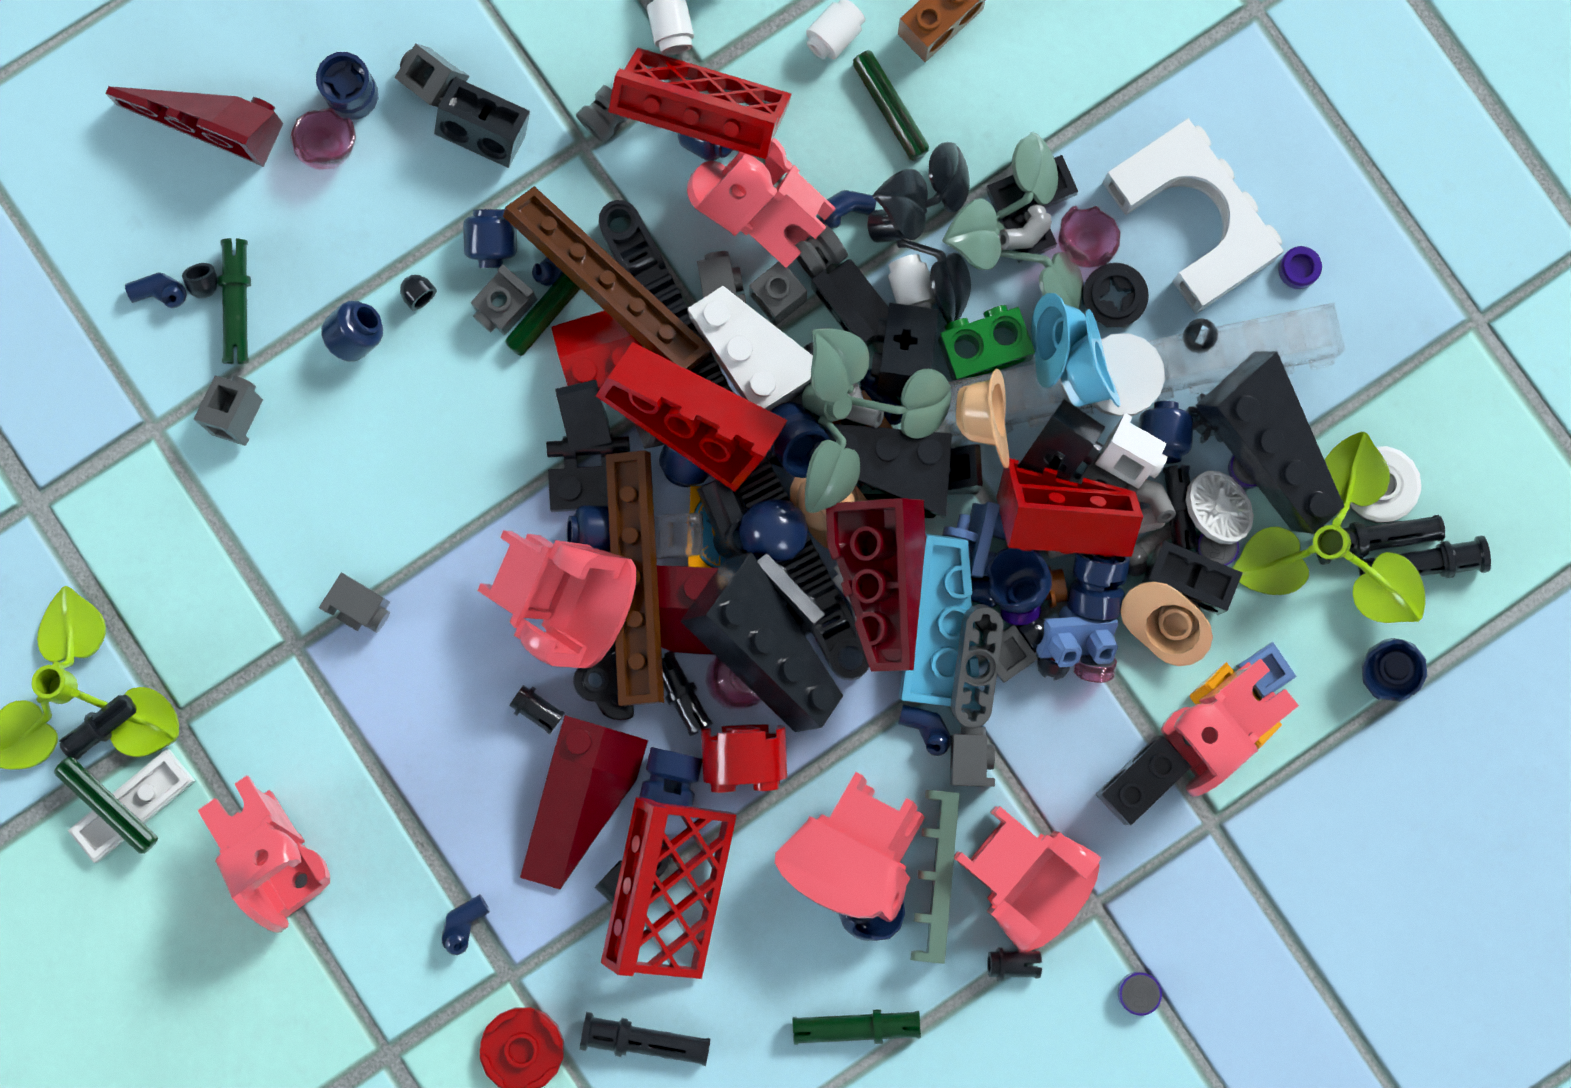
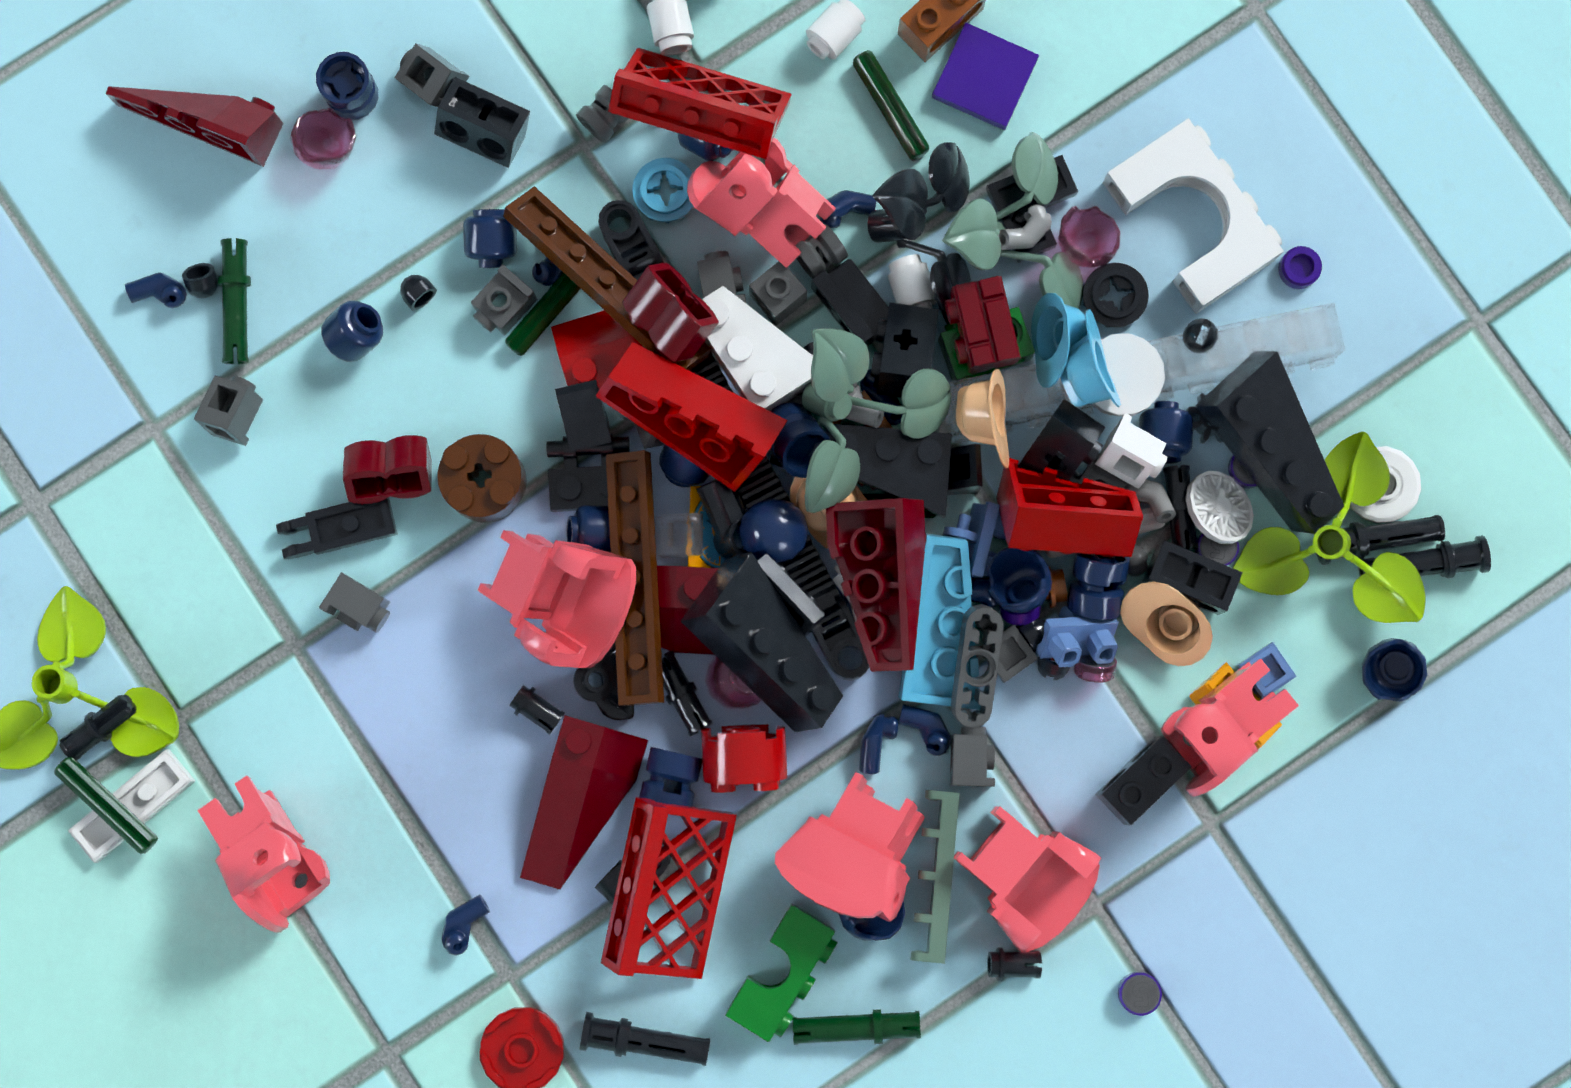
(340, 527): none -> black hinge
(387, 469): none -> dark red brick
(462, 464): none -> reddish brown brick
(650, 179): none -> medium azure gear
(669, 312): none -> dark red brick
(765, 1007): none -> green arch
(871, 742): none -> dark blue arm
(983, 325): none -> dark red brick
(985, 76): none -> dark purple tile

